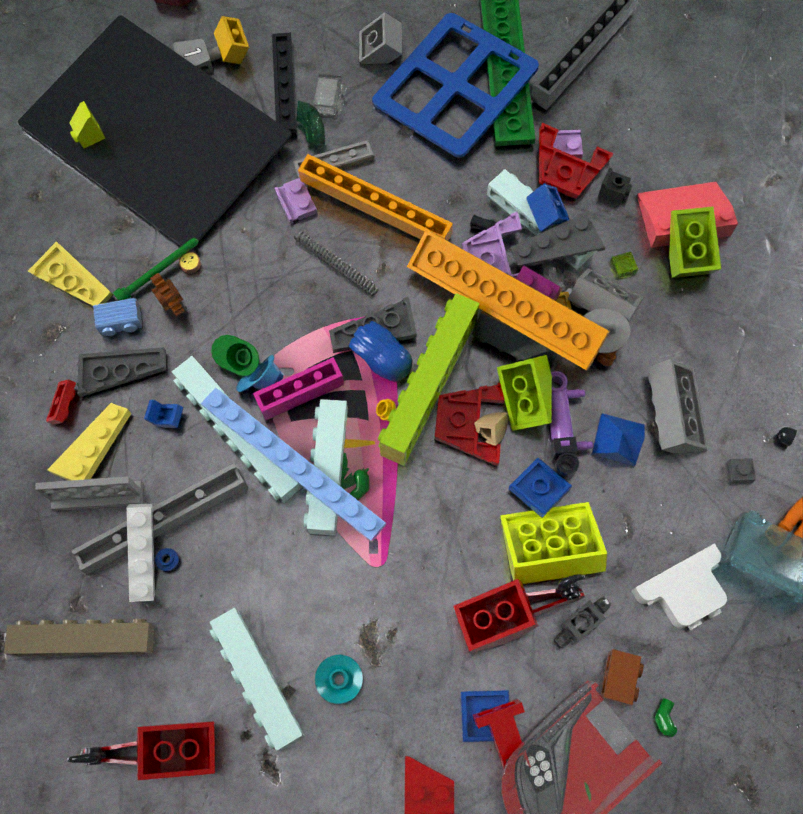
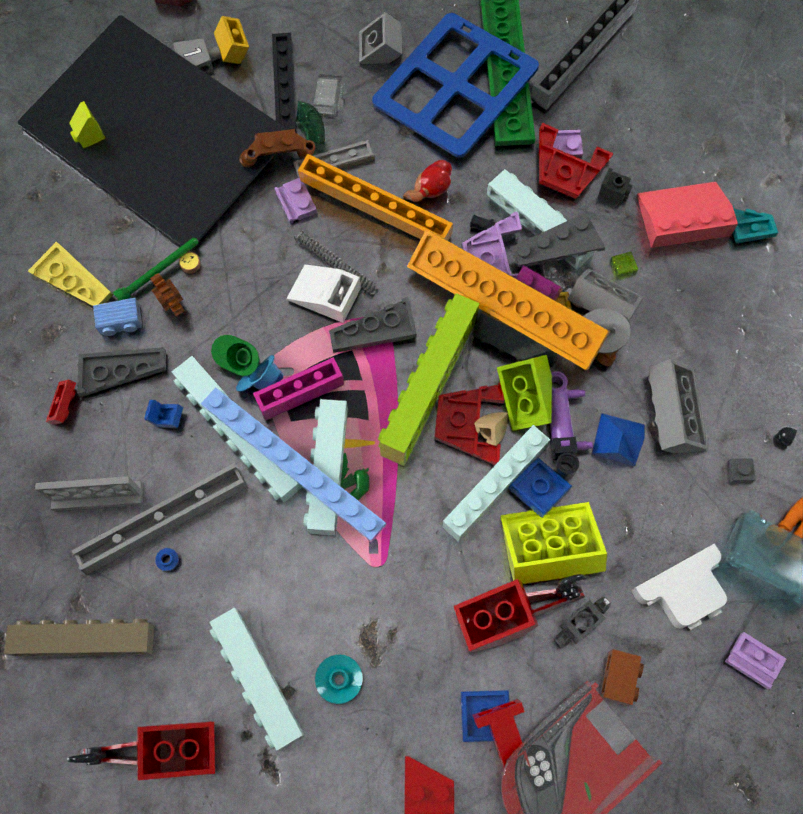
(90, 448): light yellow wing -> none
(140, 552): white brick -> none
(275, 143): none -> dark orange plate
(326, 291): none -> white slope
(382, 351): blue hair -> none
(384, 408): yellow plate -> none
(431, 182): none -> red hair
(495, 483): none -> light aqua brick
(547, 207): blue panel -> none
(664, 720): green arm -> none
(693, 242): lime slope -> none
(753, 226): none -> teal wing
(755, 660): none -> lavender plate

